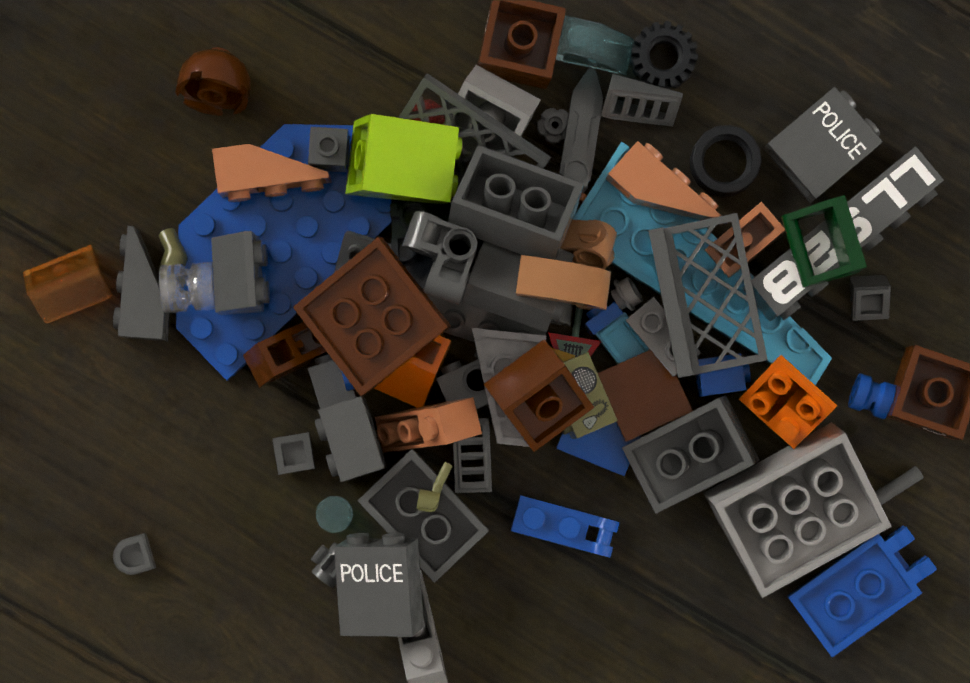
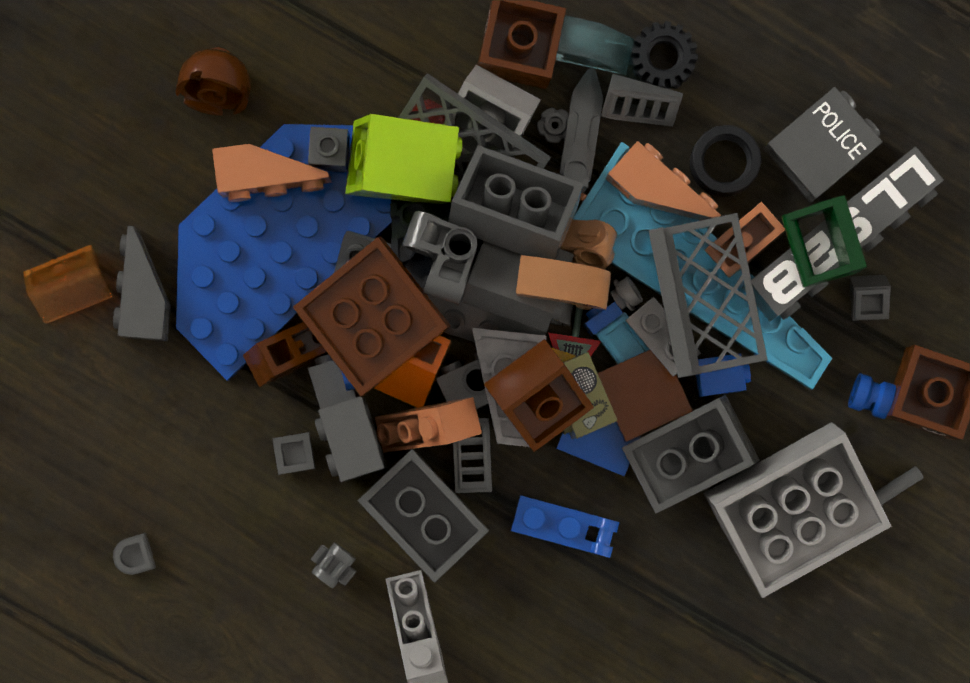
(173, 248): olive arm -> none
(197, 278): clear wheel -> none
(238, 273): dark grey slope -> none
(334, 514): clear light blue plate -> none
(378, 586): dark grey brick -> none
(429, 500): olive hand -> none
(787, 402): orange slope -> none
(860, 590): blue tile -> none

